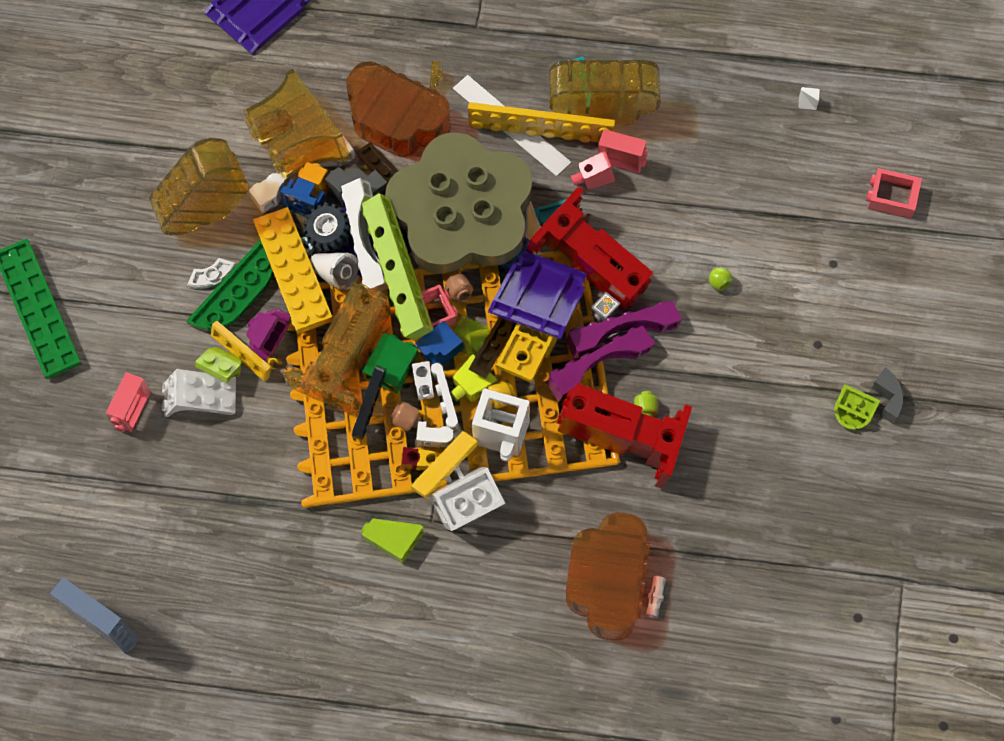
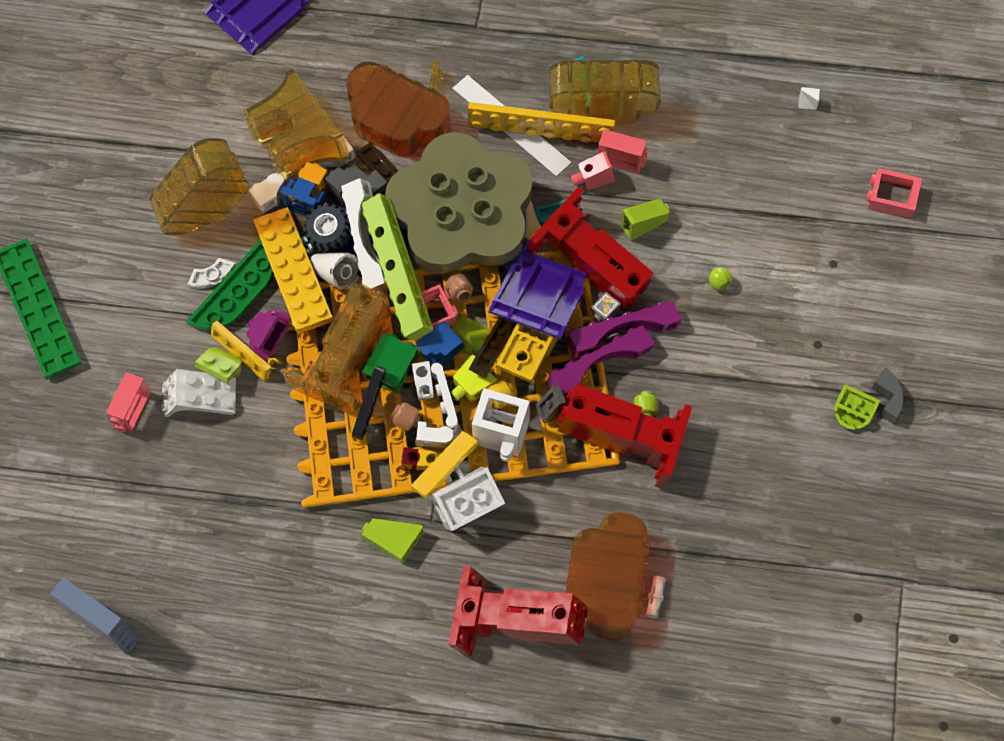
(516, 613): none -> brick
(551, 403): none -> dark grey plate
(644, 218): none -> lime slope

